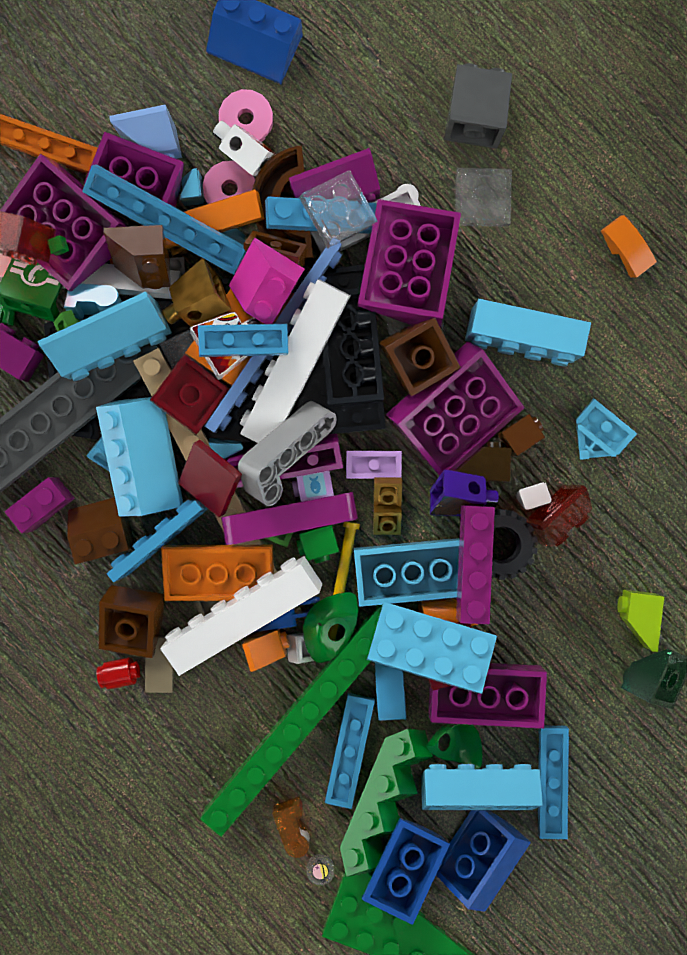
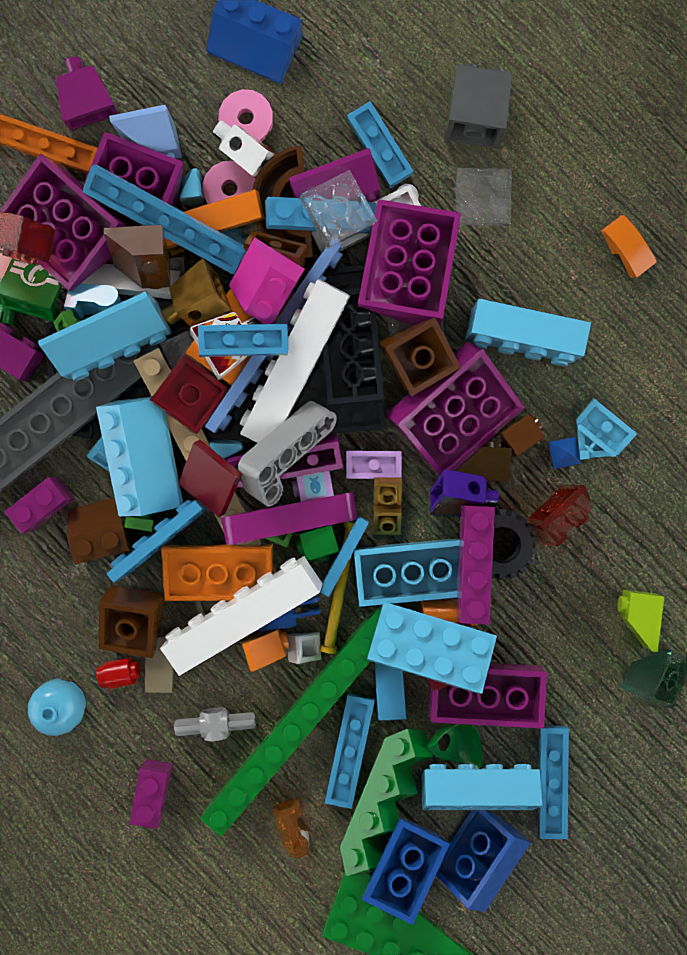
(56, 707): none -> medium azure cylinder
(58, 245): green piece -> none
(83, 96): none -> magenta torso
(141, 522): none -> bright green plate
(151, 794): none -> magenta brick
(215, 724): none -> light grey axle
(320, 869): clear tile -> none
(332, 610): green piece -> none
(343, 556): none -> dark azure tile
(384, 149): none -> dark azure plate
(534, 496): white slope -> none
(564, 452): none -> blue slope

